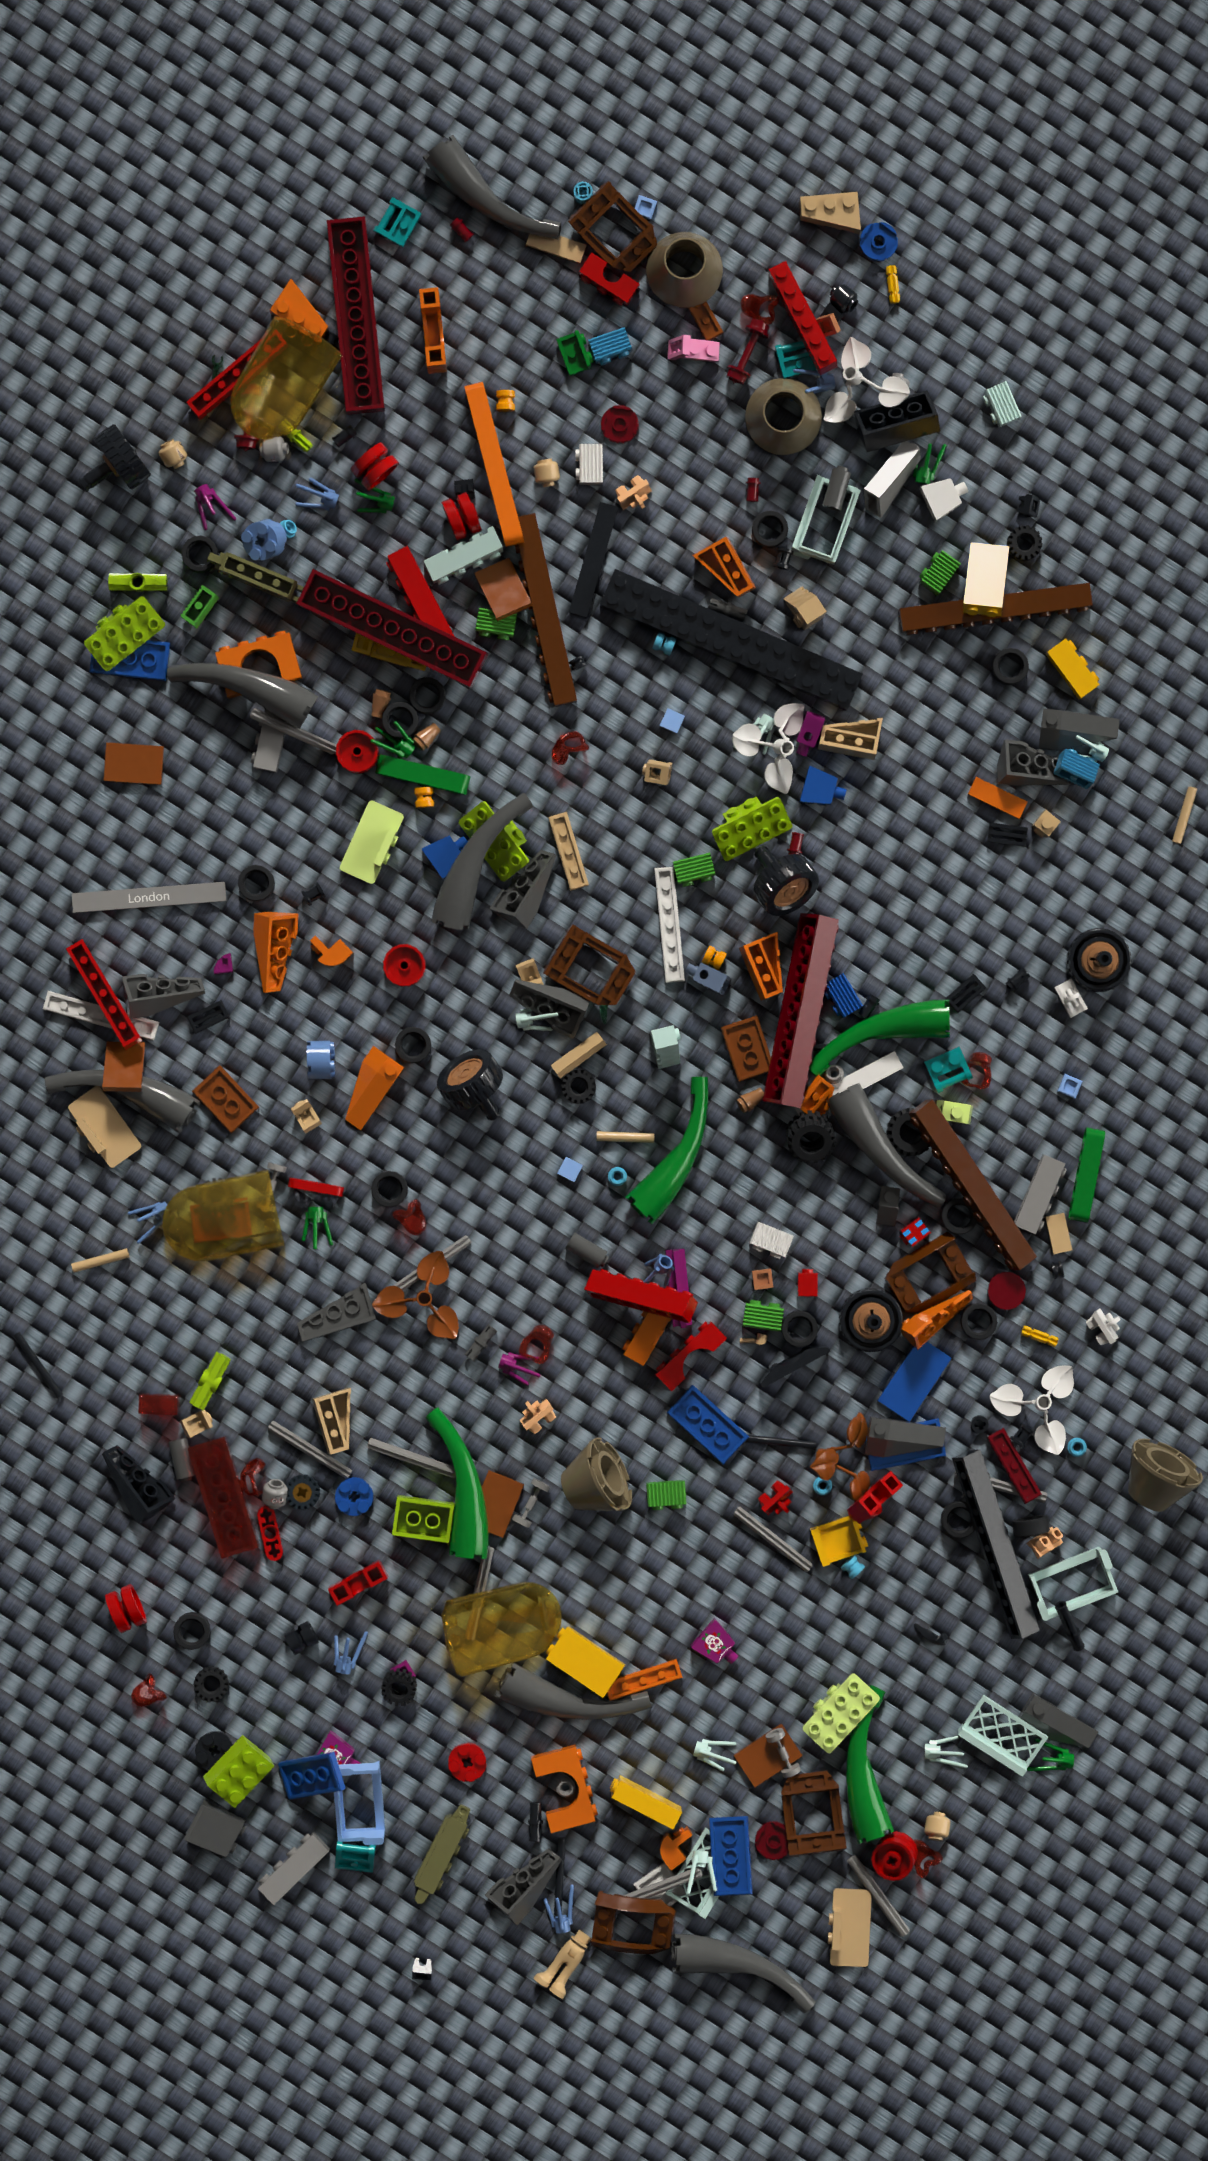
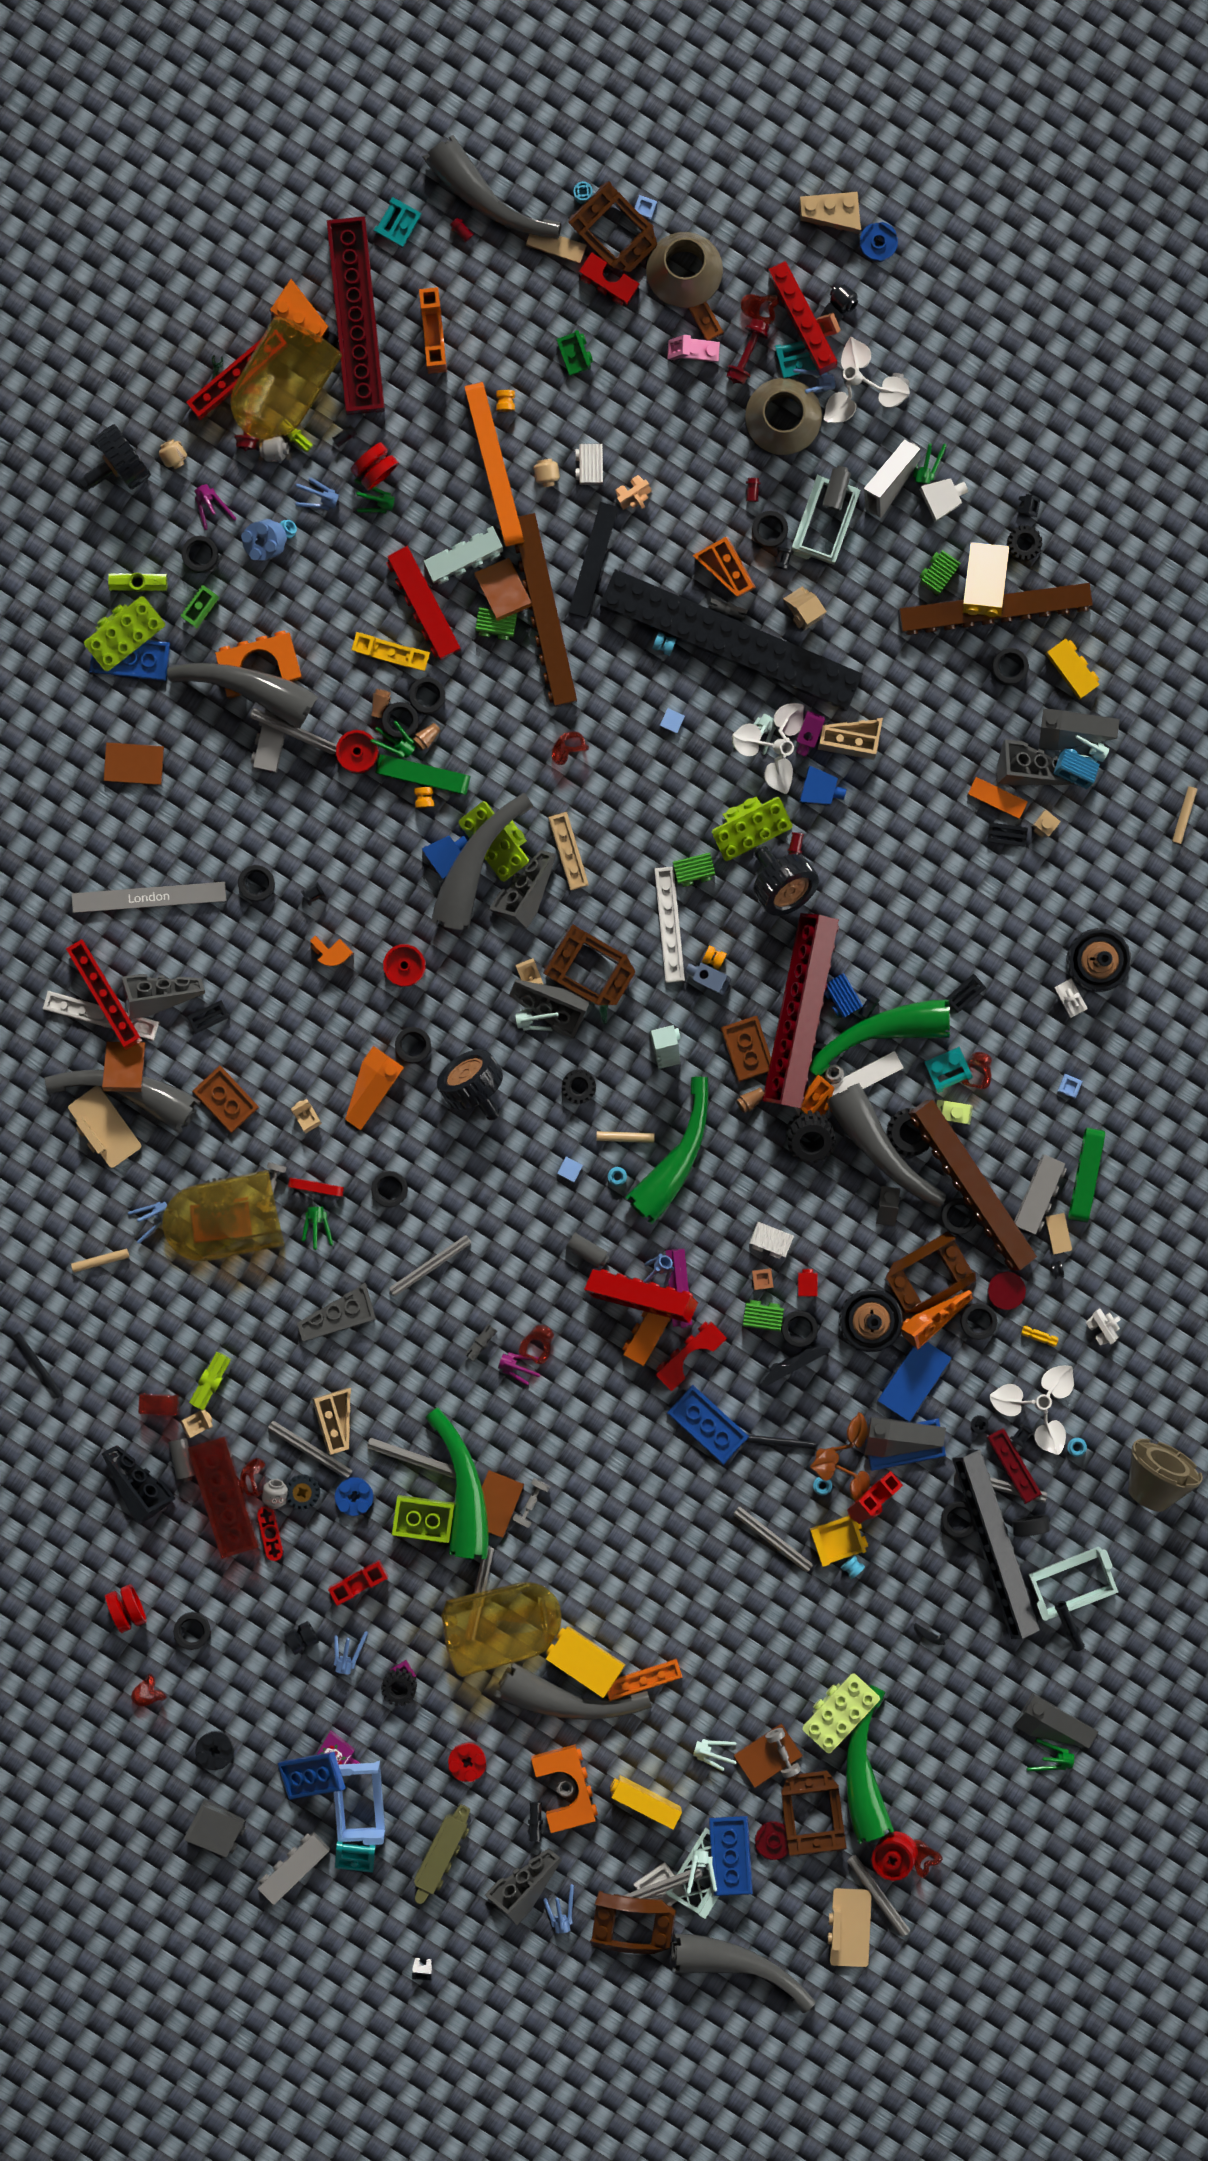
(211, 1695): black tyre -> none
(224, 964): magenta tile -> none
(238, 1771): lime brick -> none
(255, 576): olive hinge -> none
(273, 940): orange wedge -> none
(319, 1059): medium blue brick -> none
(372, 842): yellowish green bracket -> none
(392, 628): dark red brick -> none
(412, 1221): clear red piece -> none
(432, 1269): dark orange plant -> none
(462, 516): red wheel -> none
(465, 486): black tile -> none
(535, 1413): light nougat hips -> none
(560, 1873): black bar -> none
(570, 1954): tan piece -> none
(578, 663): black bush -> none
(578, 1055): tan tile -> none
(597, 1479): dark tan cone -> none
(610, 346): dark azure brick -> none
(619, 424): dark red tile -> none
(658, 778): tan brick -> none
(666, 1494): bright green brick -> none
(669, 1847): orange brick -> none
(715, 1643): magenta torso -> none
(760, 1339): tan hand -> none
(764, 965): orange wedge -> none
(770, 1504): red hips -> none
(889, 426): black brick -> none
(892, 282): yellow axle -> none
(914, 1232): red brick -> none
(933, 1751): light aqua plant -> none
(937, 1826): tan head -> none
(991, 1747): light aqua fence -> none
(1001, 404): light aqua brick -> none
(1014, 982): black pin -> none
(1046, 1542): light nougat hips -> none

